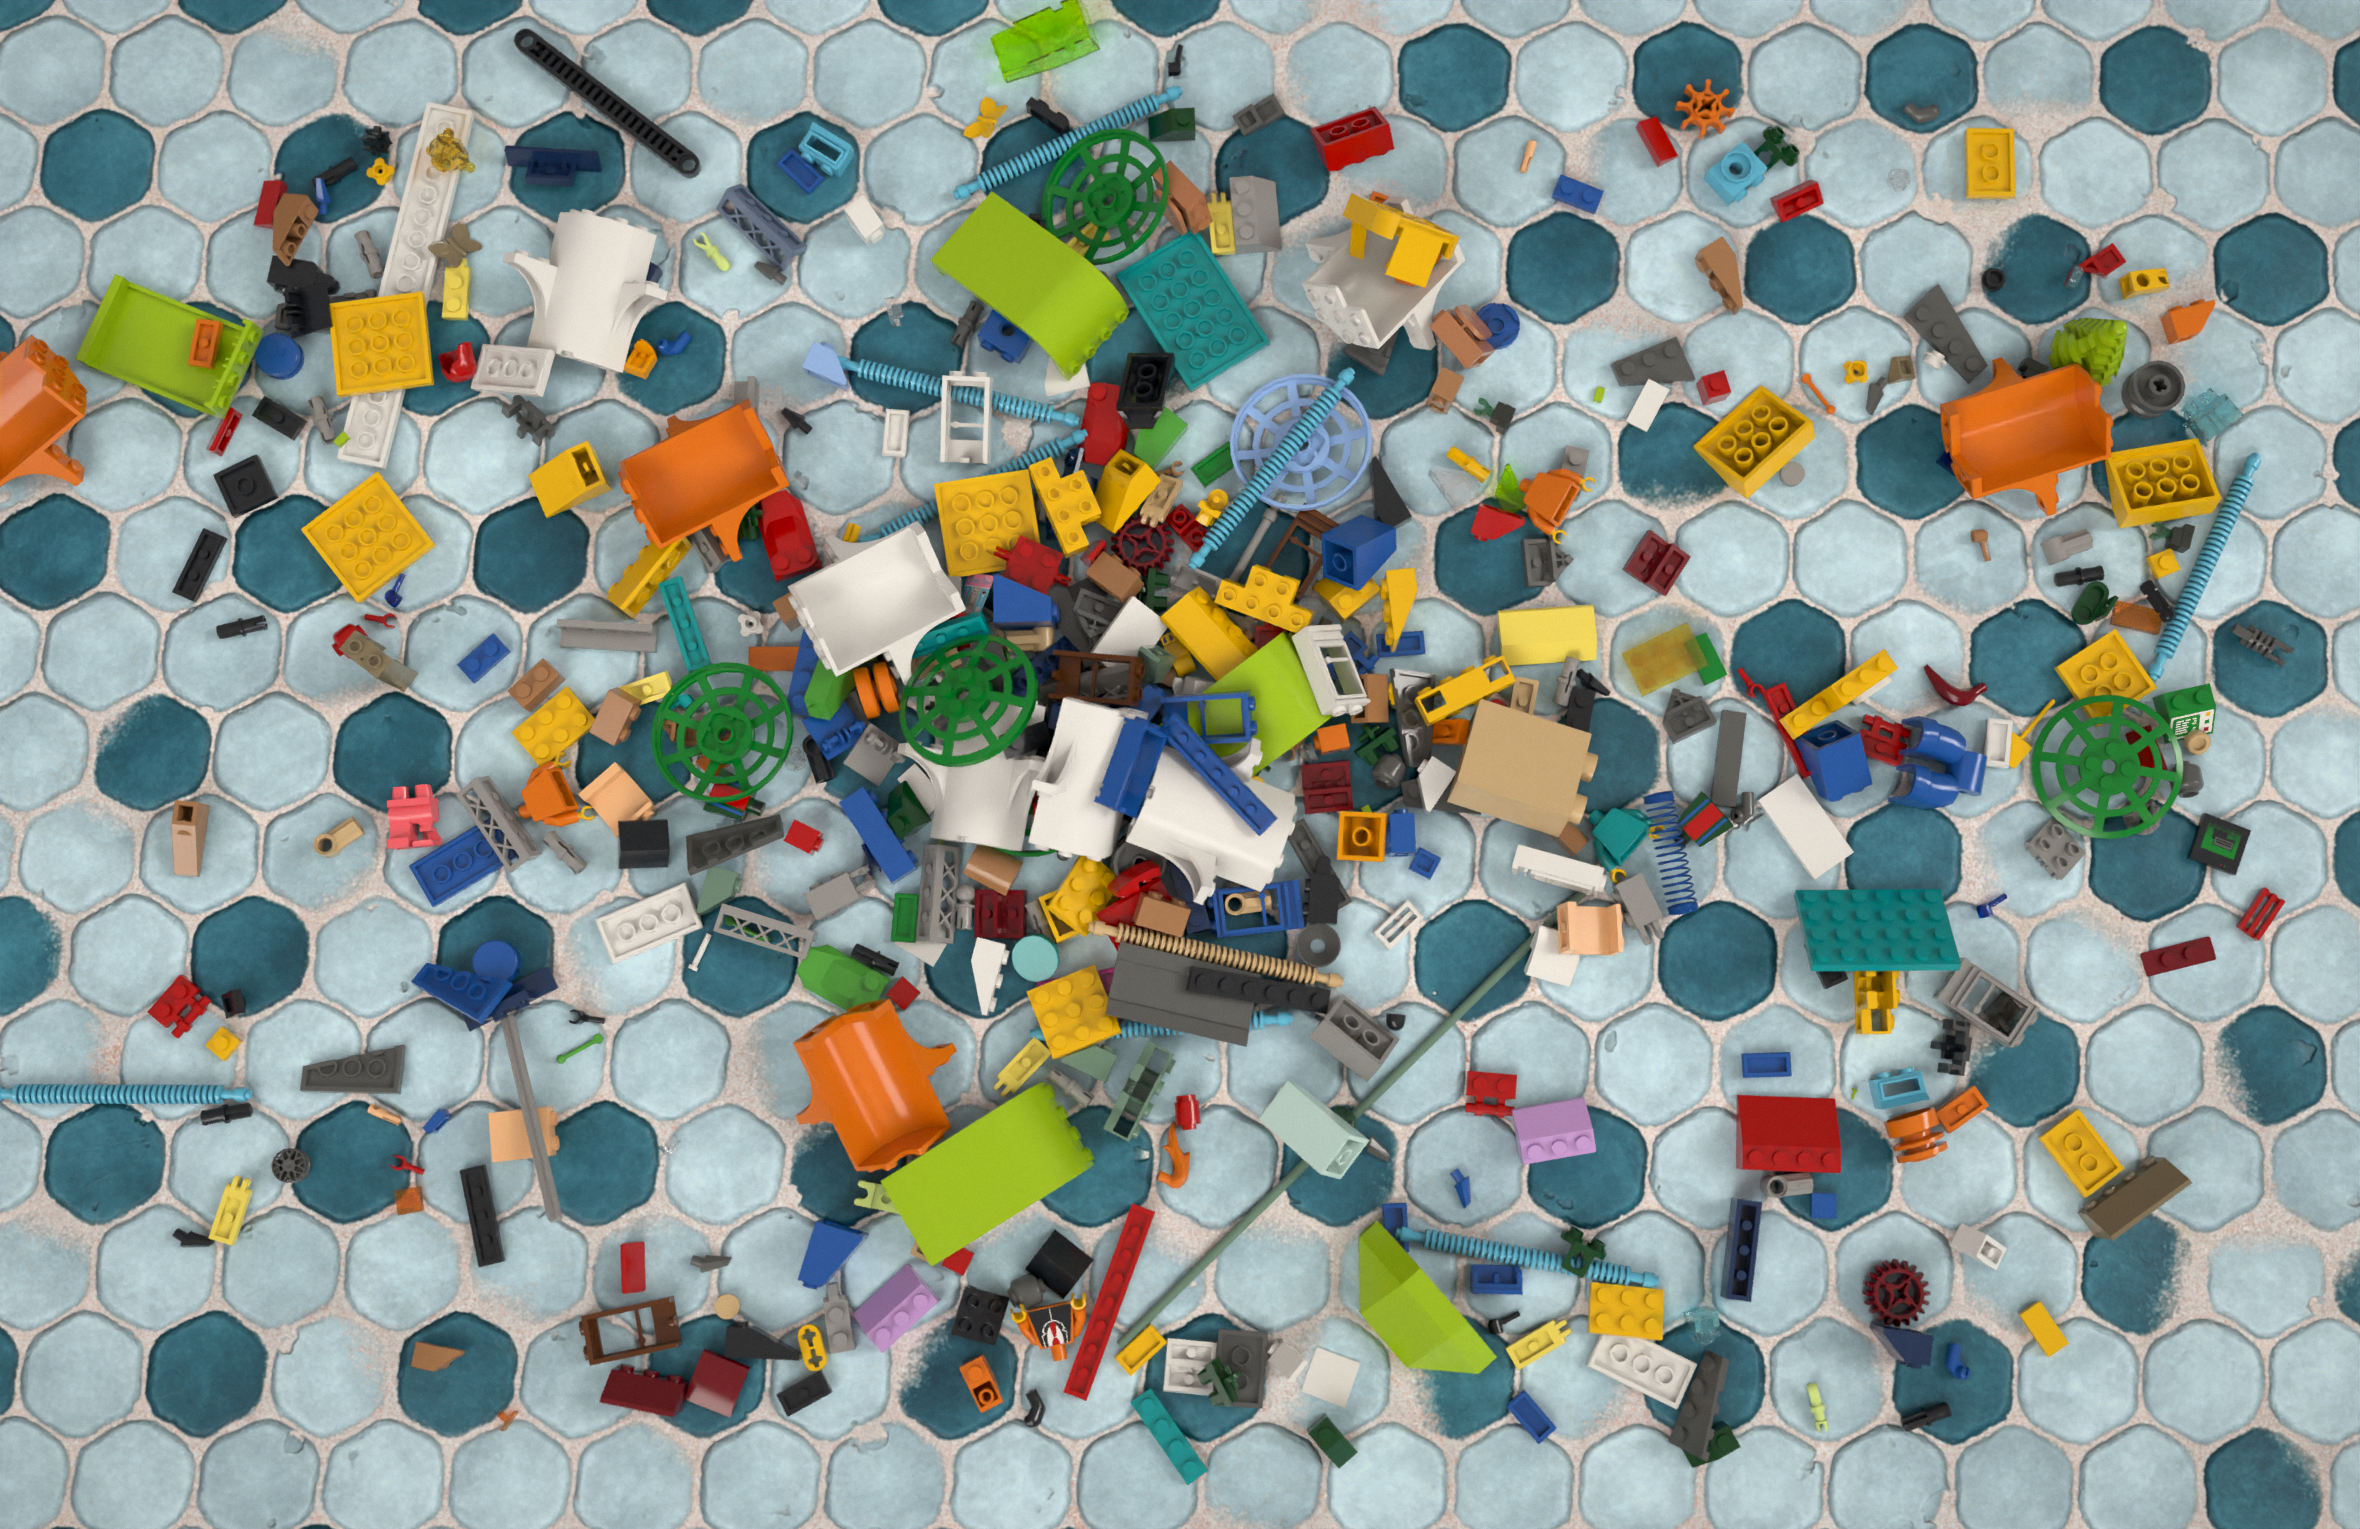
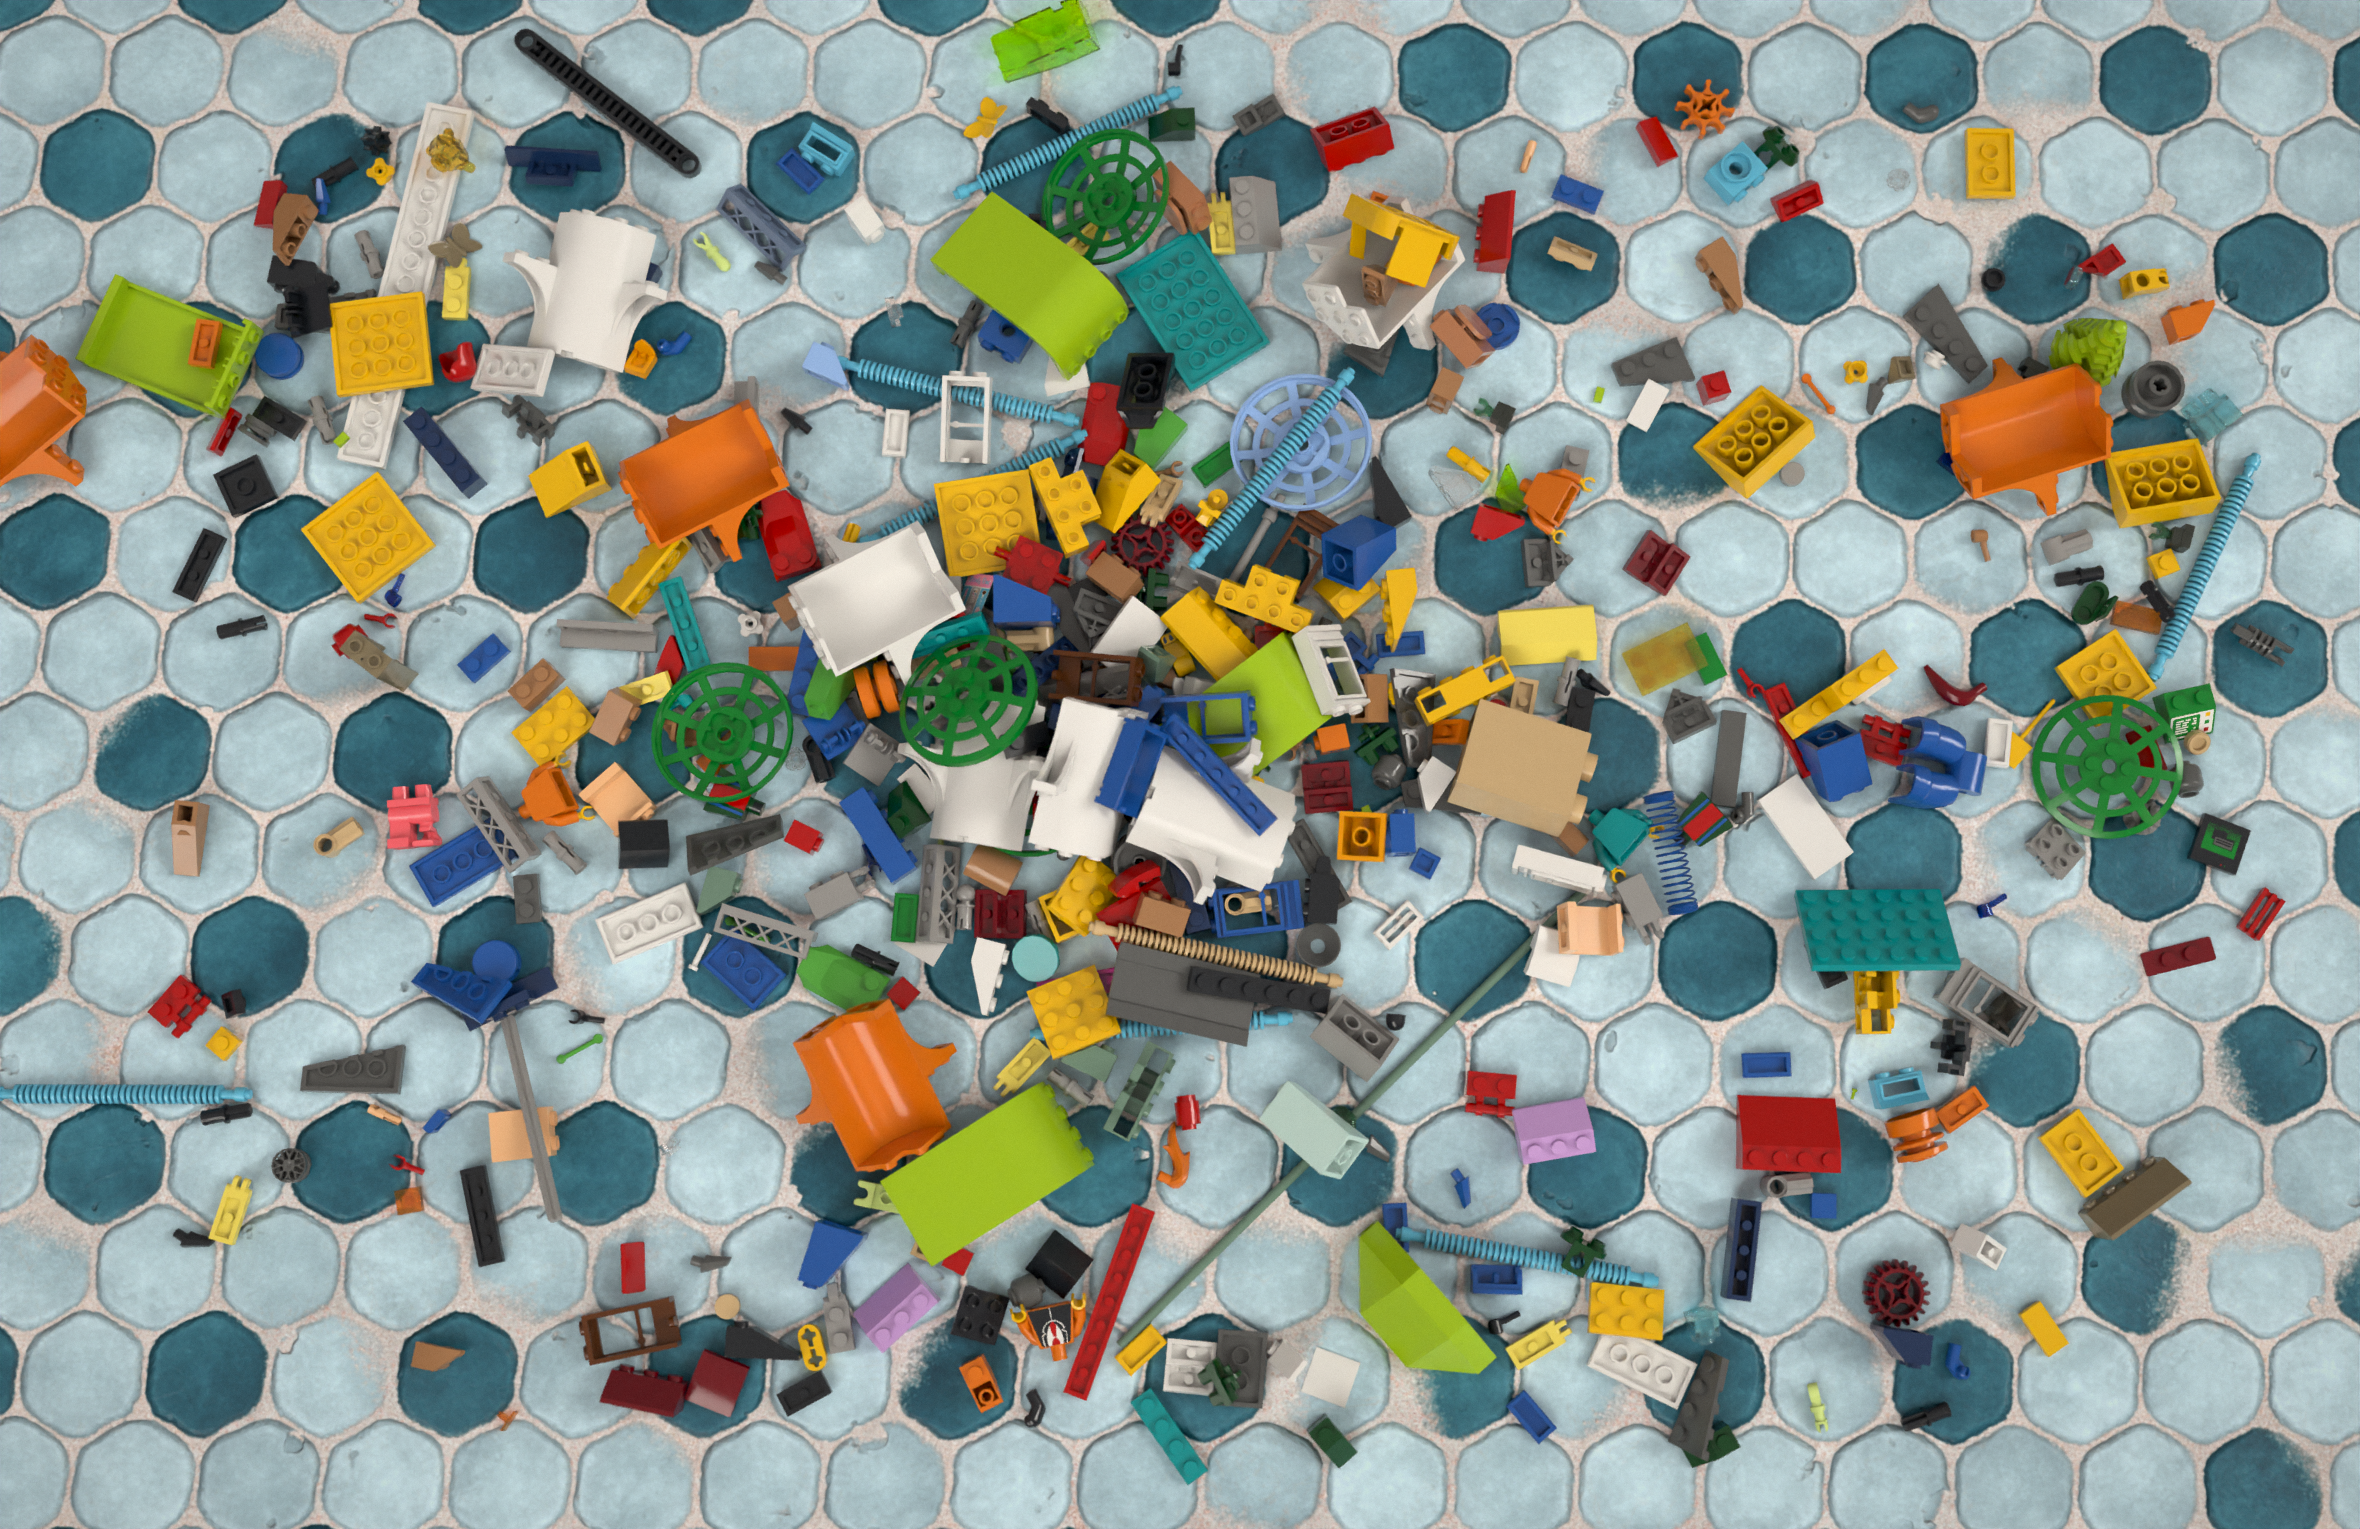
(259, 428): none -> dark grey wheel
(445, 452): none -> dark blue brick
(527, 898): none -> dark grey plate
(671, 660): none -> red slope
(744, 969): none -> blue tile
(1377, 285): none -> medium nougat slope
(1495, 232): none -> red slope
(1574, 254): none -> tan plate

